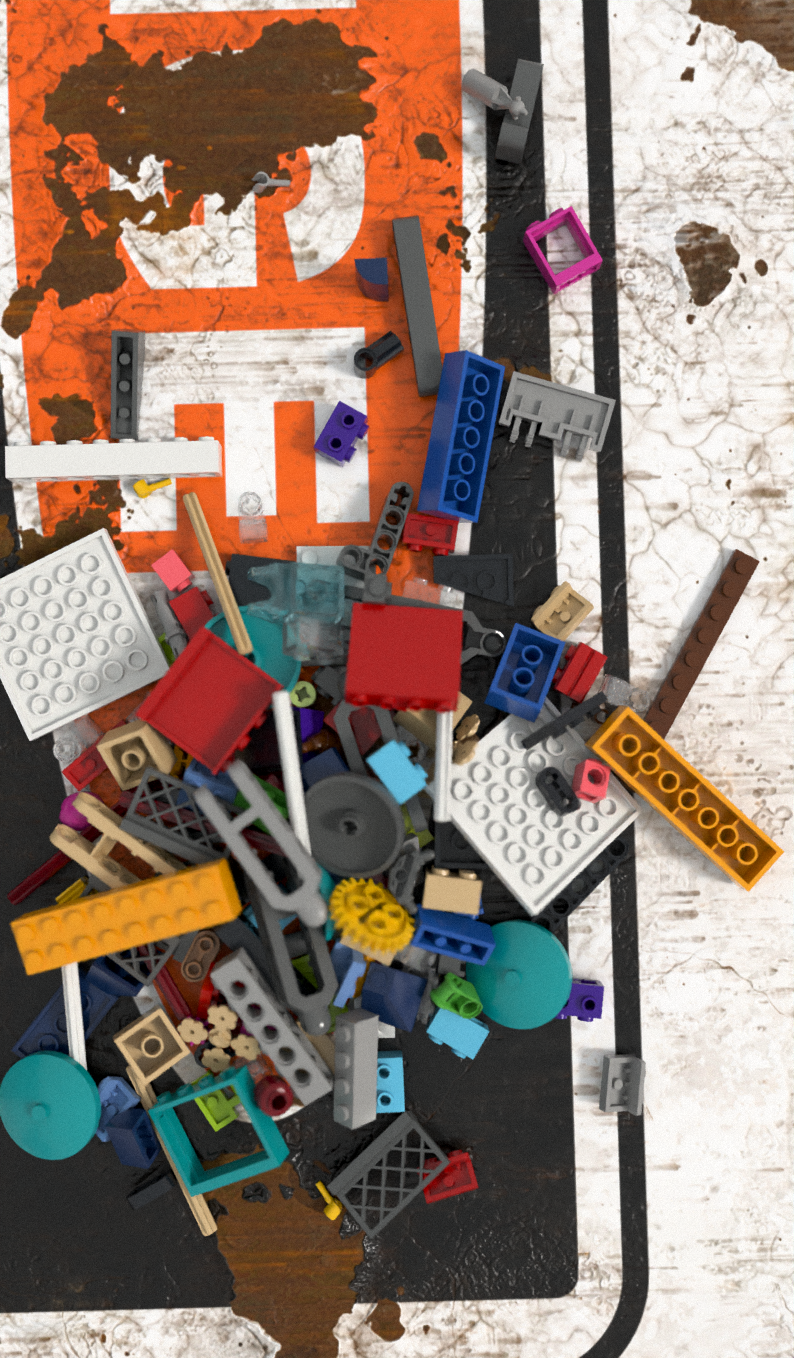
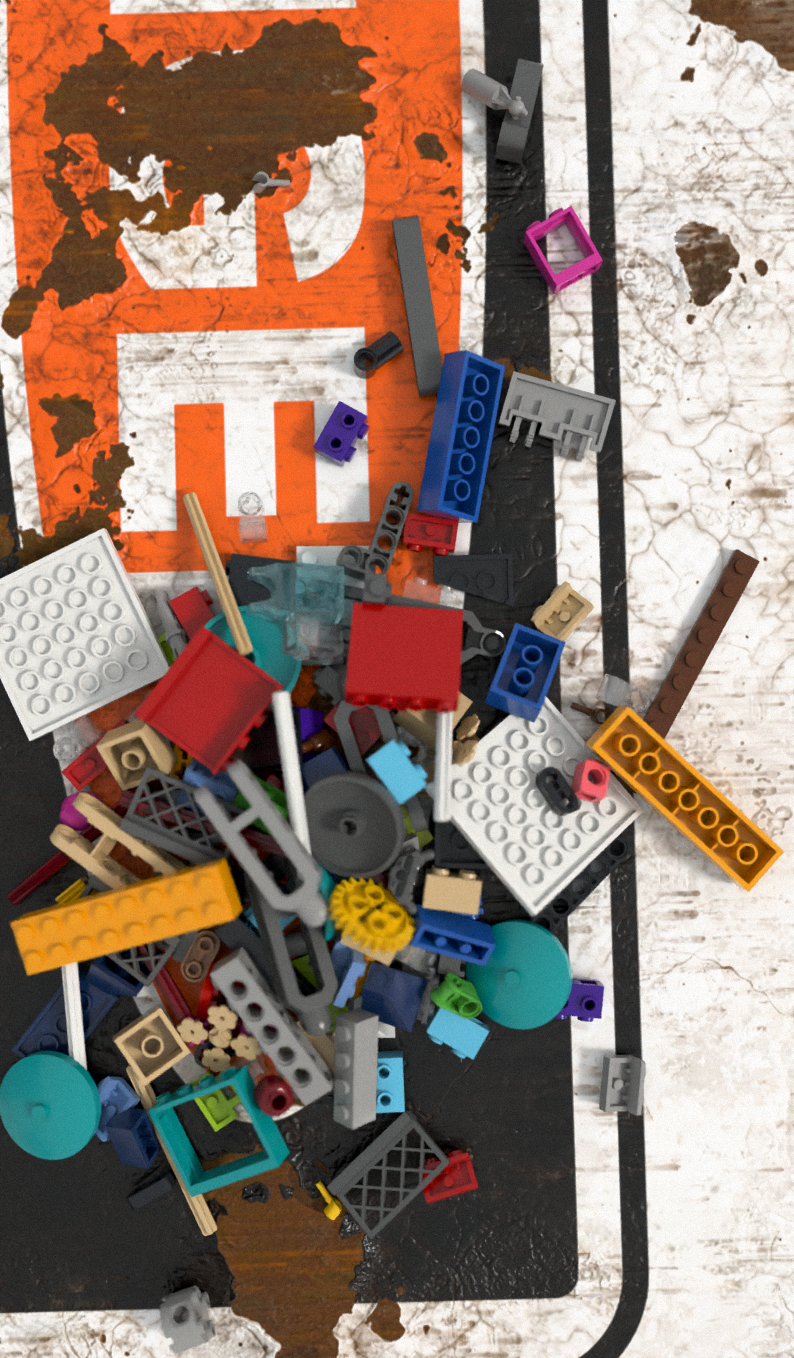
(113, 460): white brick -> none
(126, 381): dark grey slope -> none
(144, 490): yellow hand -> none
(173, 572): coral brick -> none
(186, 1319): none -> light grey brick
(307, 695): yellowish green wheel -> none
(372, 278): dark blue brick -> none
(572, 718): black wing -> none
(578, 672): red brick -> none

